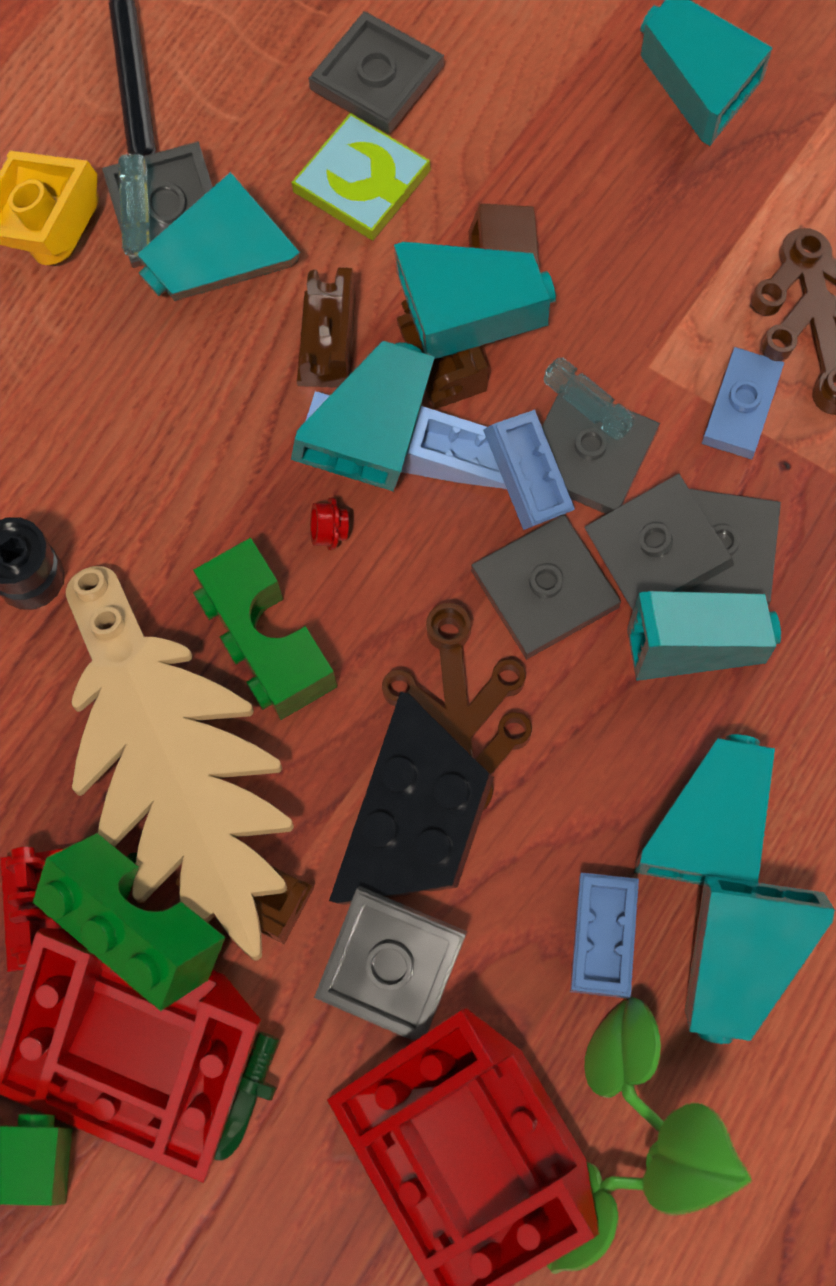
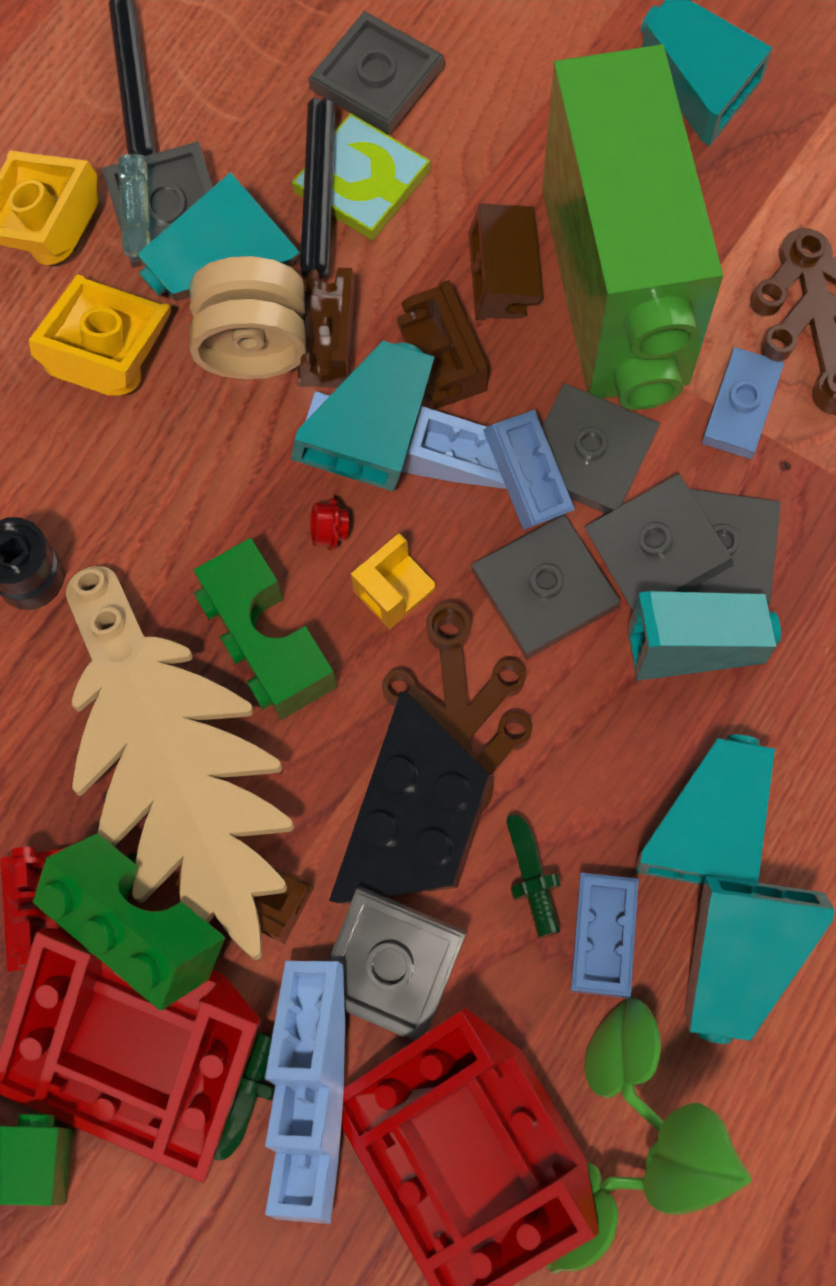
(98, 336): none -> yellow slope
(247, 318): none -> tan wheel
(308, 1091): none -> light blue slope
(317, 187): none -> black axle
(391, 582): none -> yellow panel
(471, 294): teal slope -> none
(534, 885): none -> dark green piece
(589, 398): clear light blue axle -> none
(628, 225): none -> bright green brick

